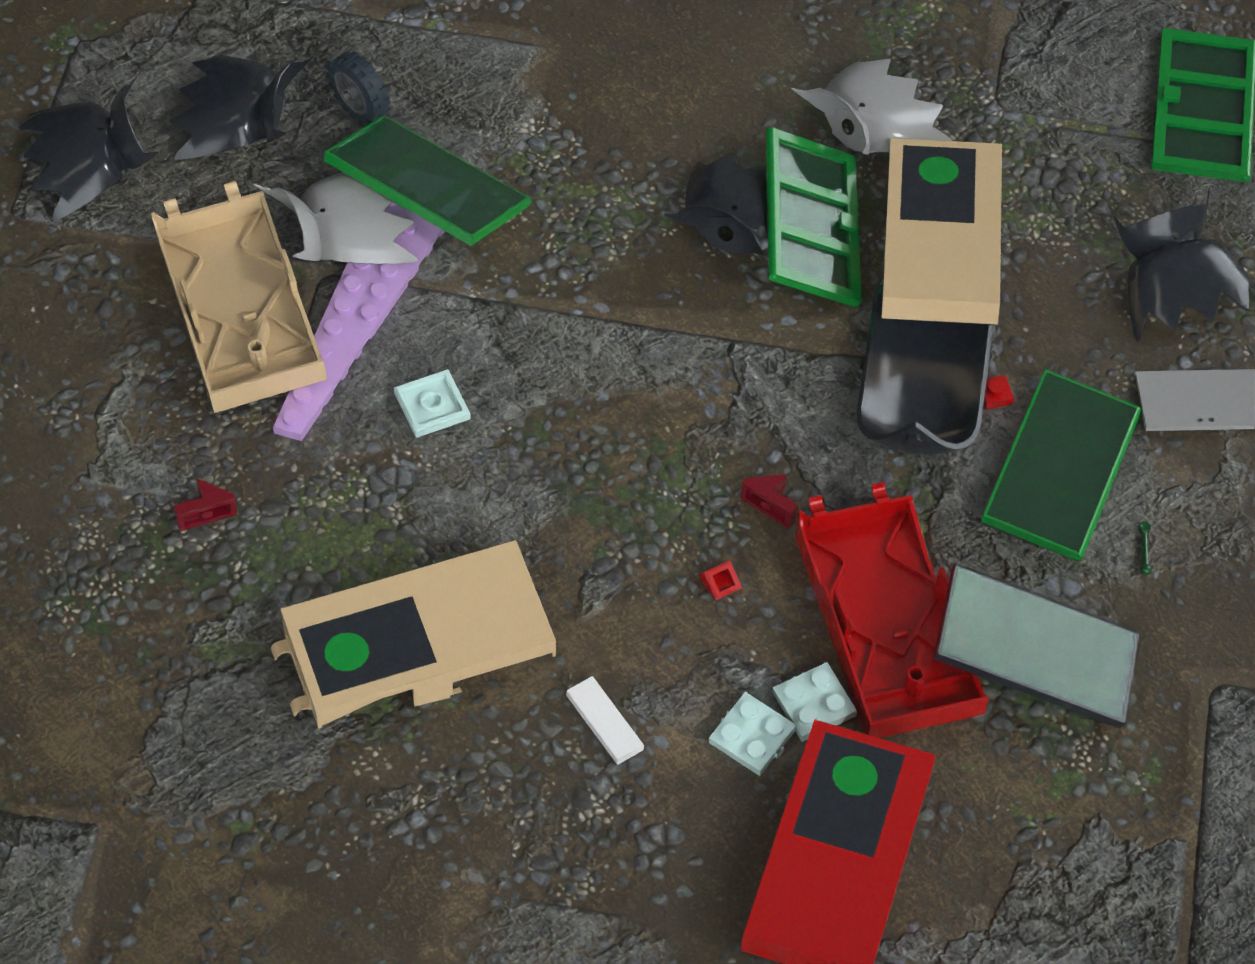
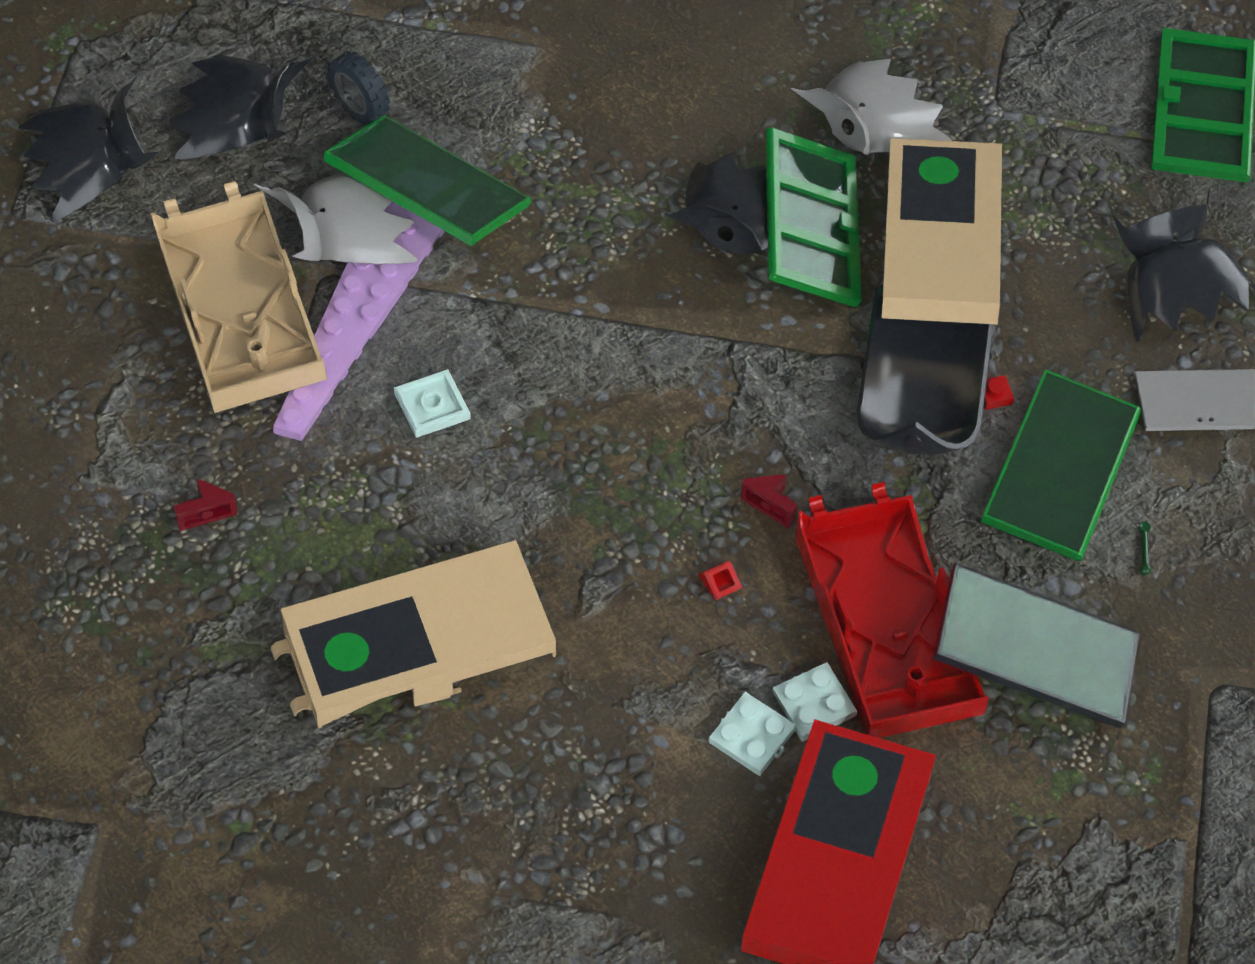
(605, 720): white tile -> none

